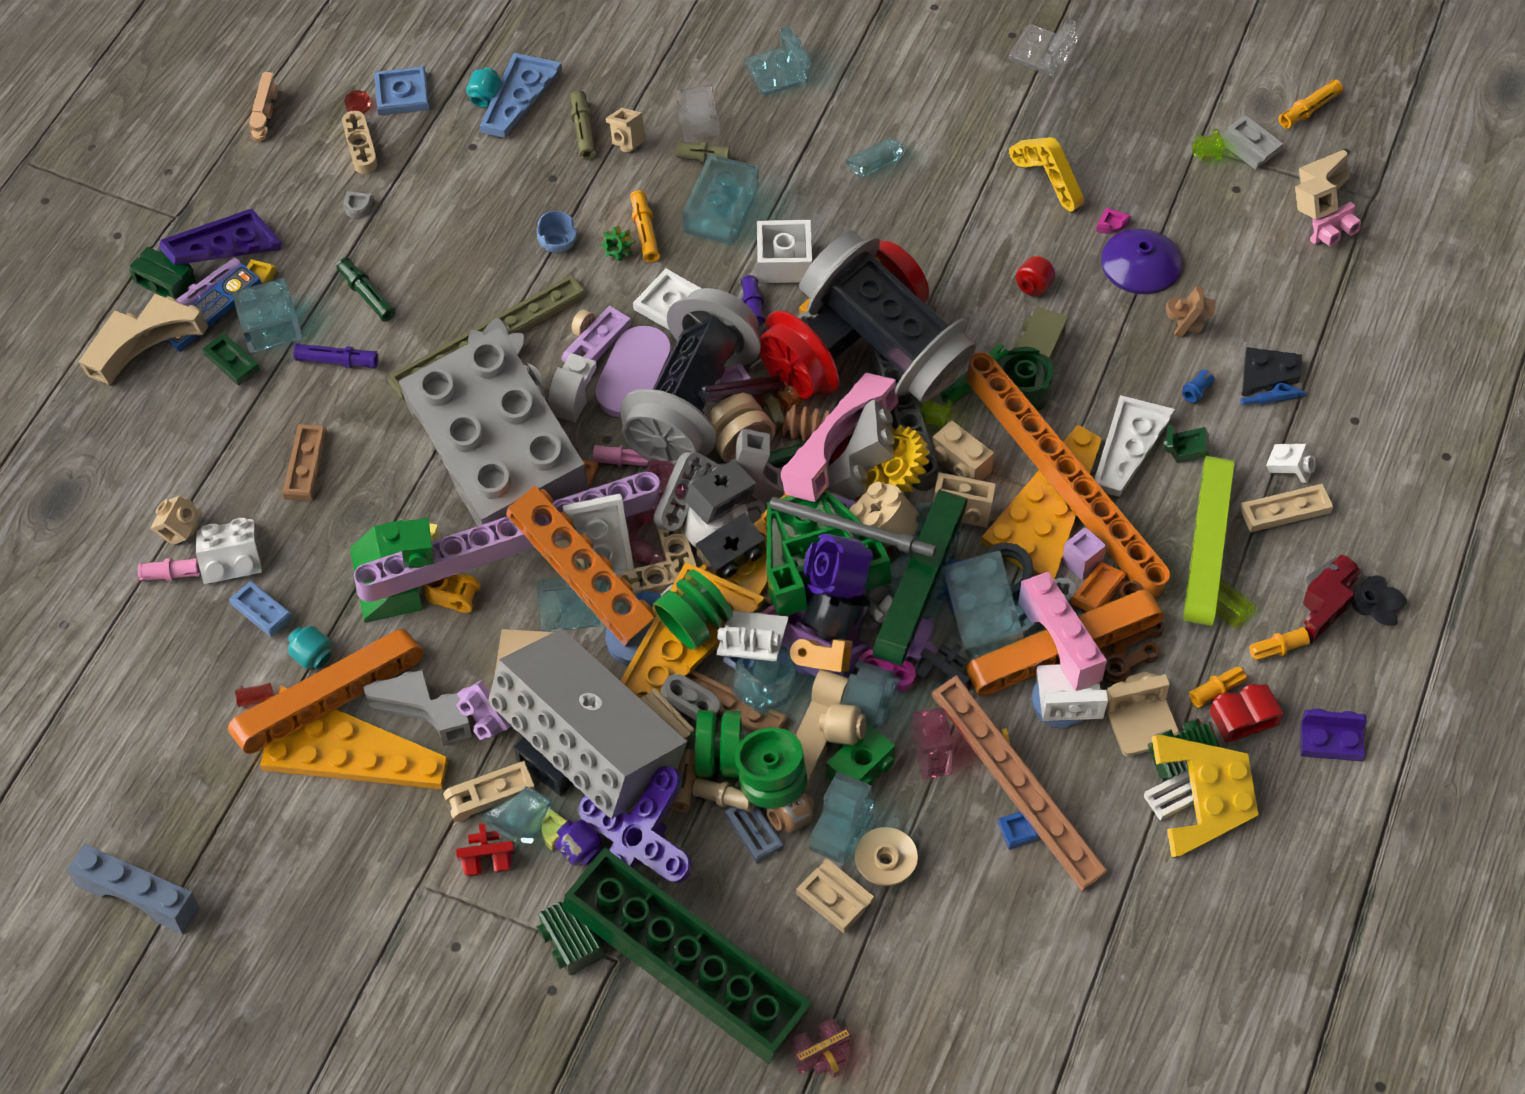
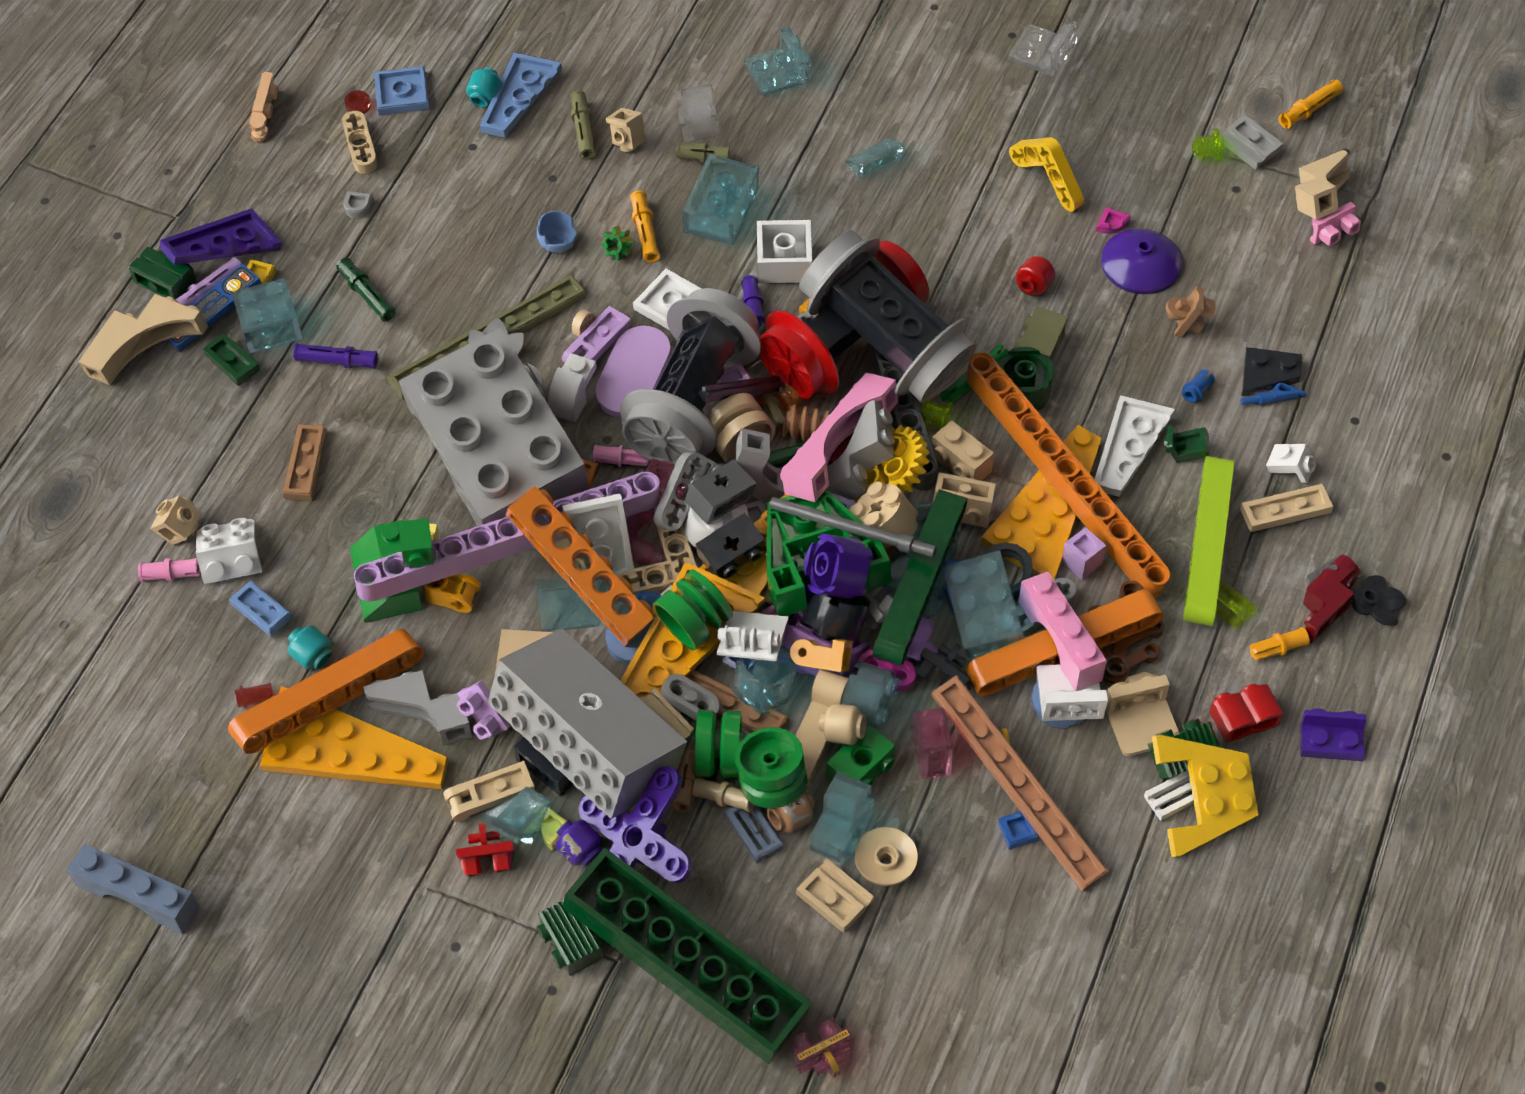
(1098, 587): orange tile -> none
(1217, 686): light orange axle -> none

